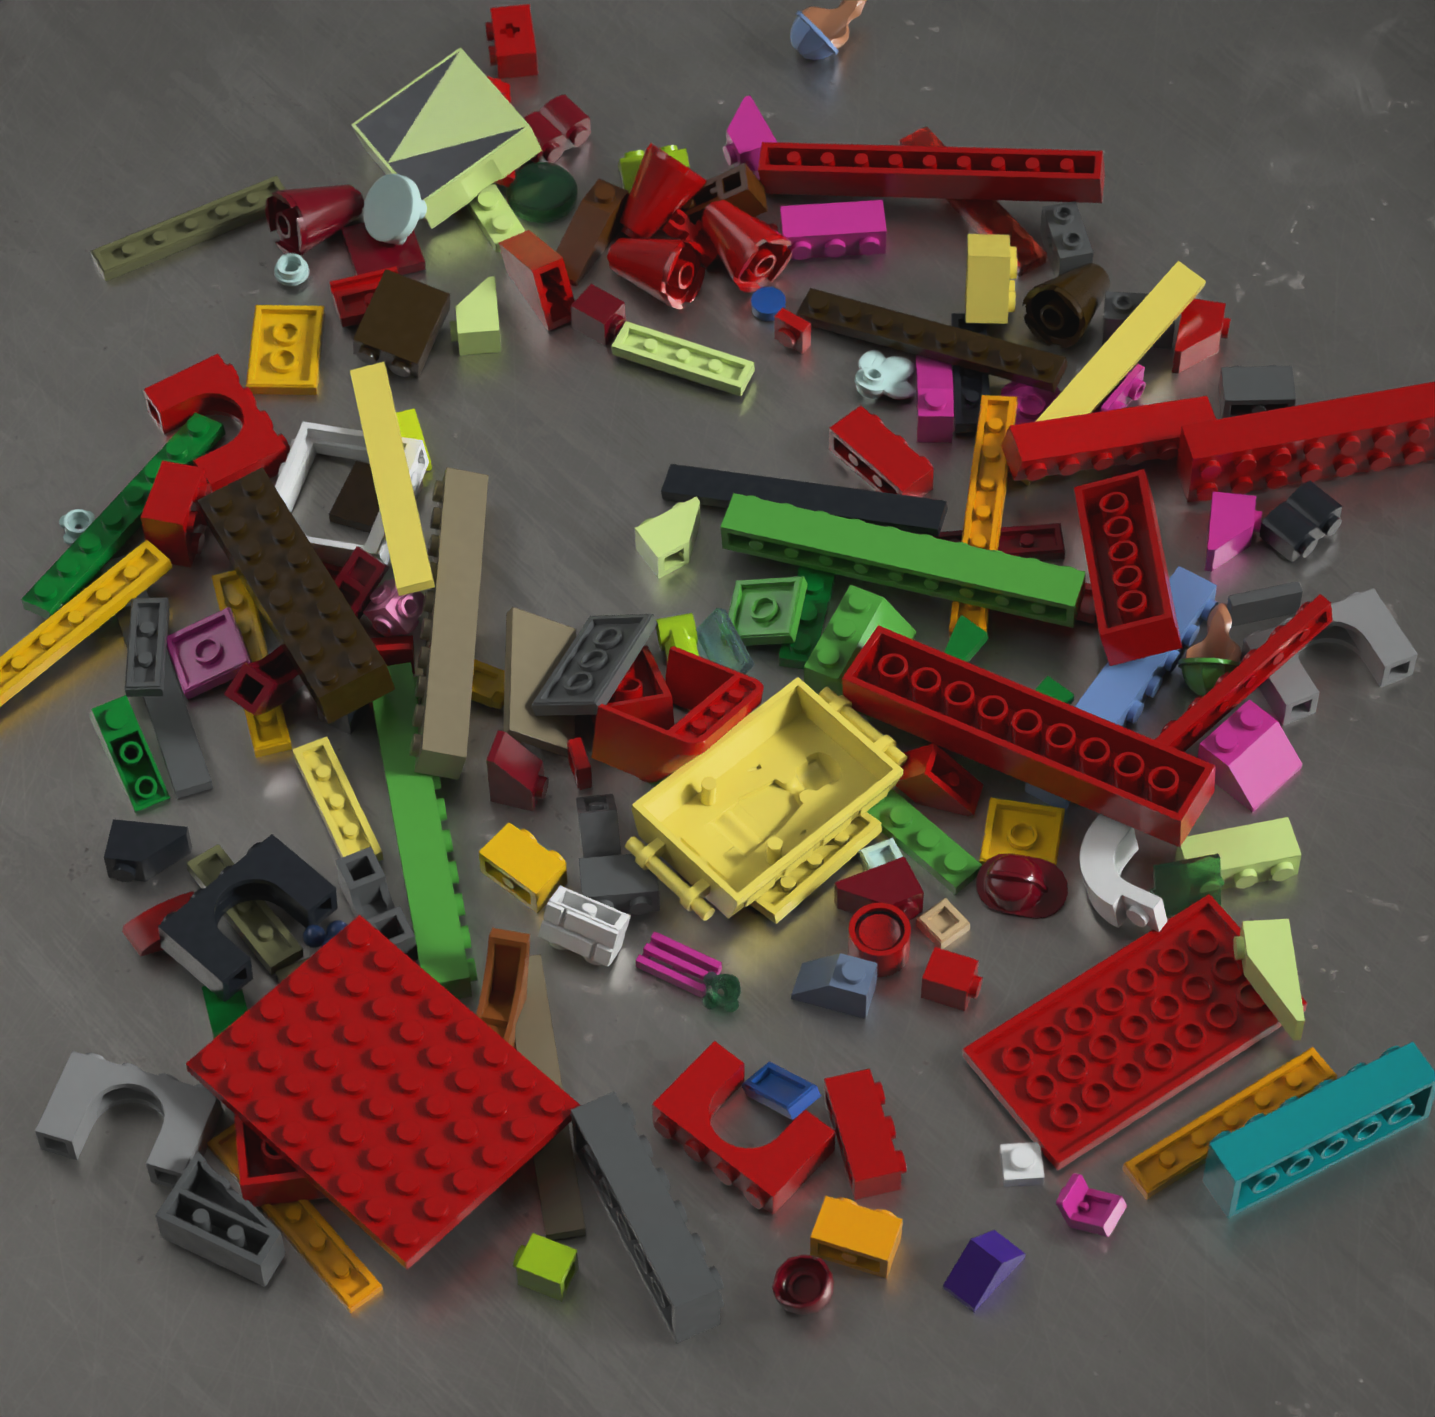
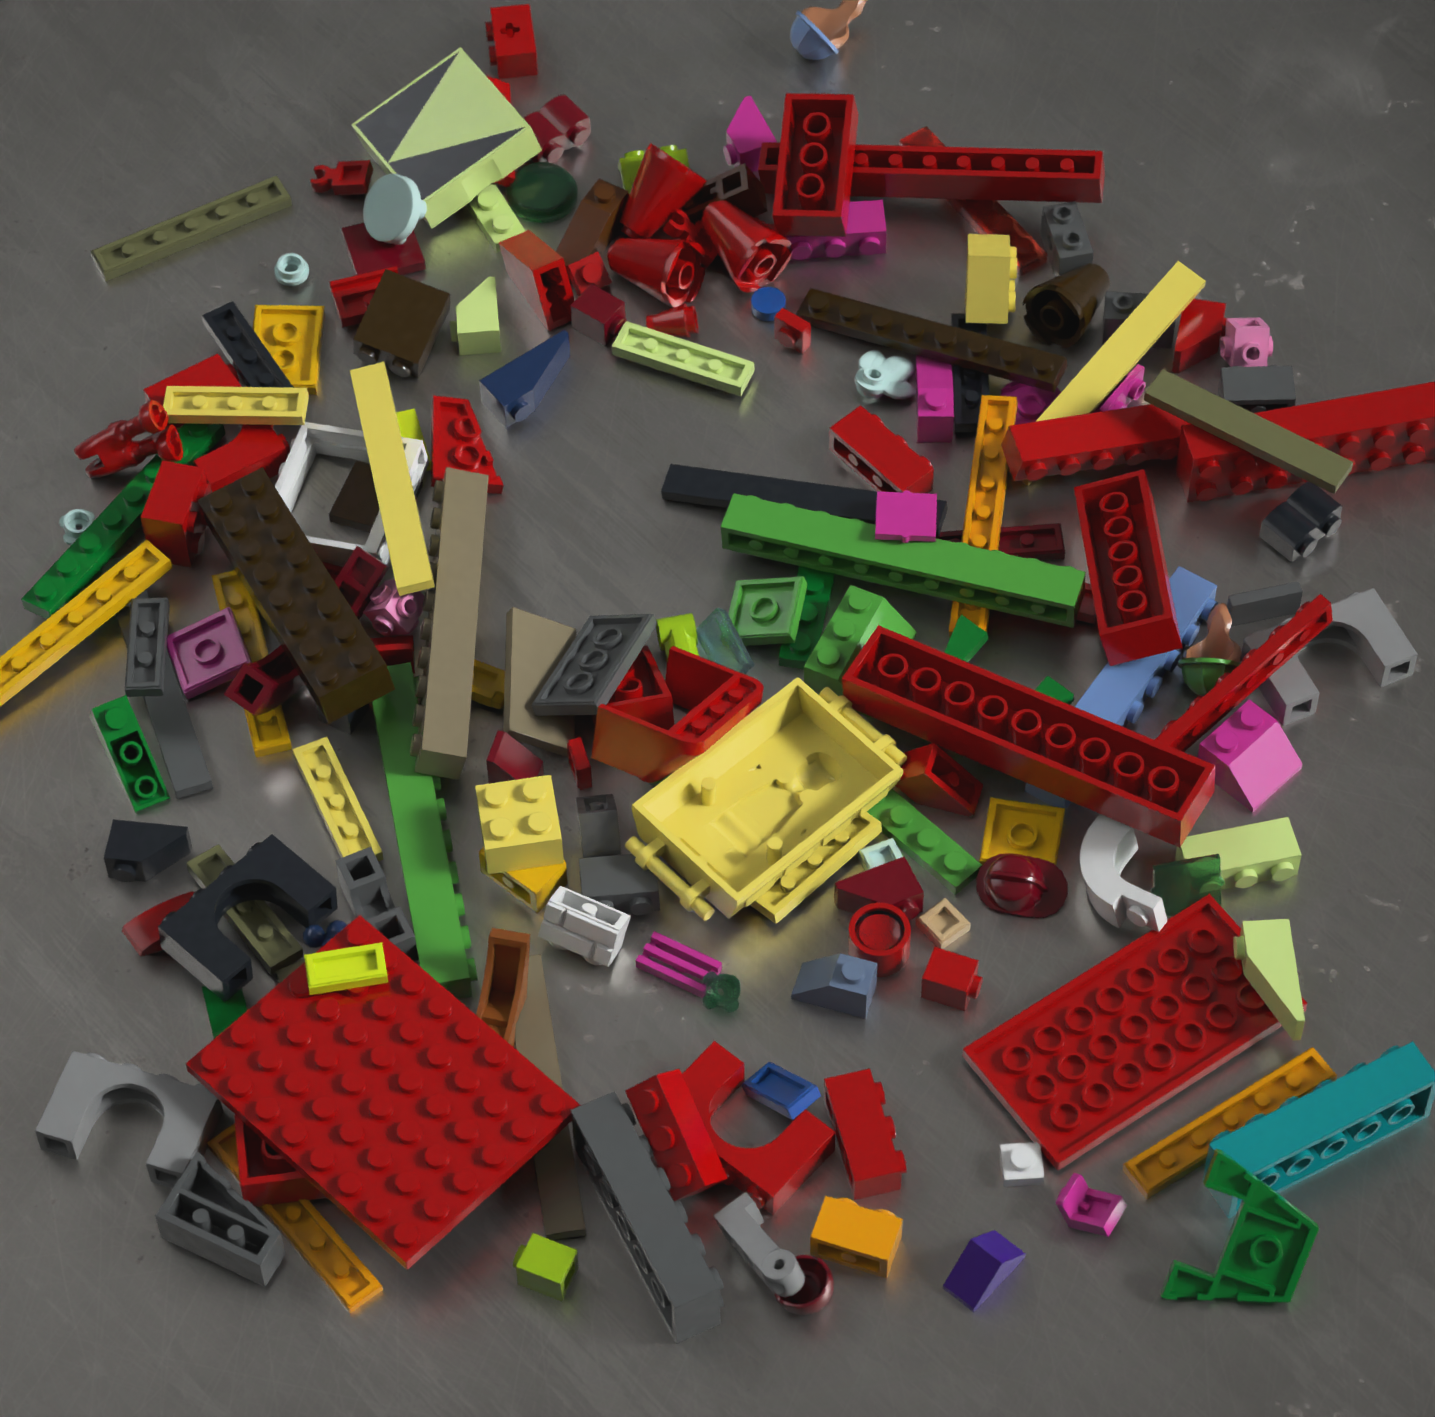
(119, 451): none -> red piece
(236, 405): none -> light yellow plate
(243, 348): none -> black plate
(311, 215): dark red cone -> none
(345, 179): none -> red plate
(346, 968): none -> neon yellow tile
(458, 442): none -> red wing
(519, 824): none -> light yellow brick
(521, 384): none -> dark blue slope
(588, 271): none -> red plate
(669, 538): yellowish green slope -> none
(676, 1134): none -> red brick
(677, 321): none -> red cone
(741, 1227): none -> light grey leg
(815, 164): none -> red brick
(906, 516): none -> dark pink piece
(1230, 527): dark pink slope -> none
(1246, 342): none -> bright pink brick
(1248, 431): none -> olive tile
(1262, 1248): none -> green wing

